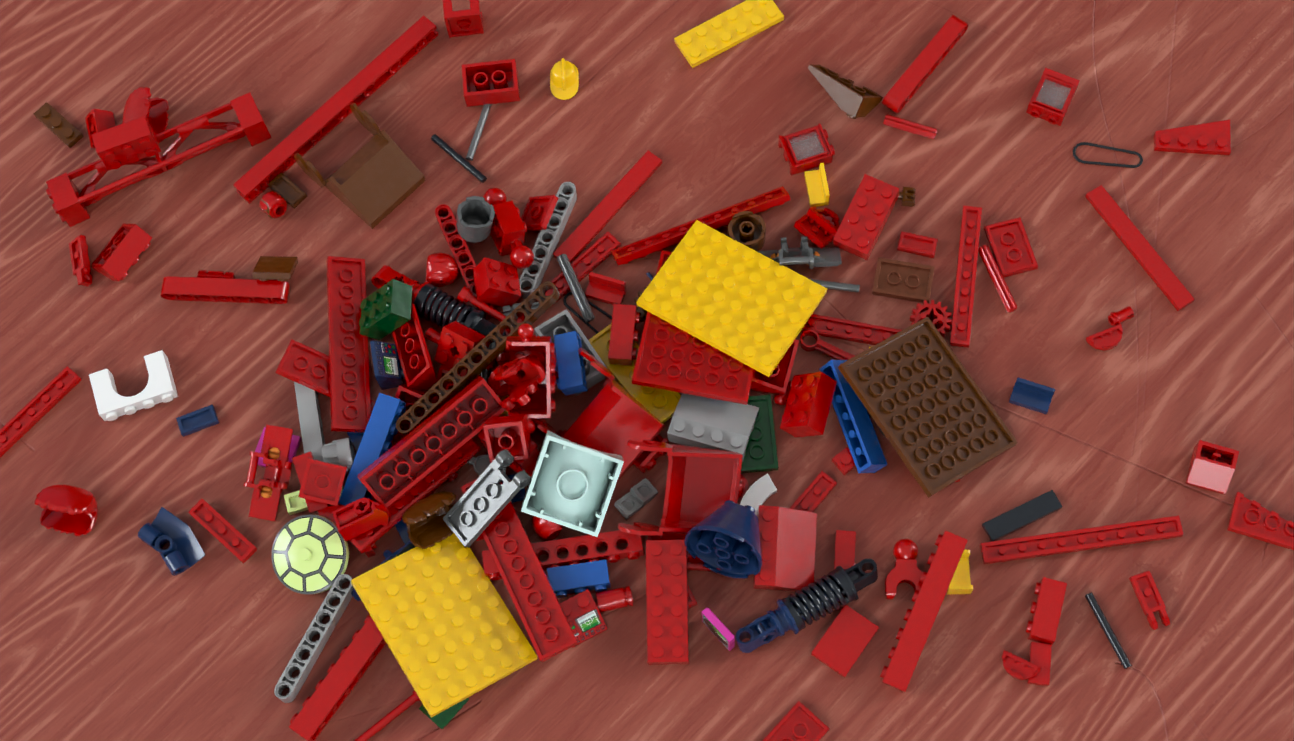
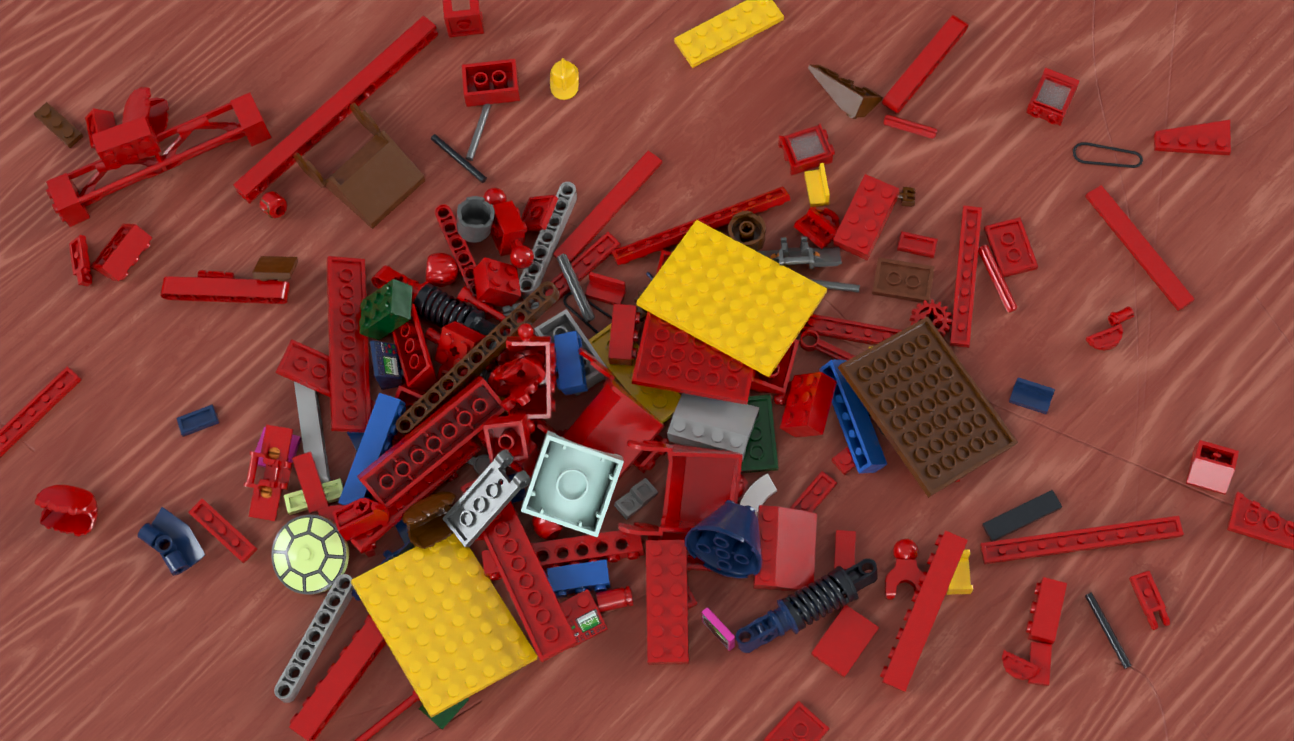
(158, 389): white arch -> none
(288, 190): reddish brown tile -> none
(322, 481): red panel -> none
(339, 452): light grey piece -> none

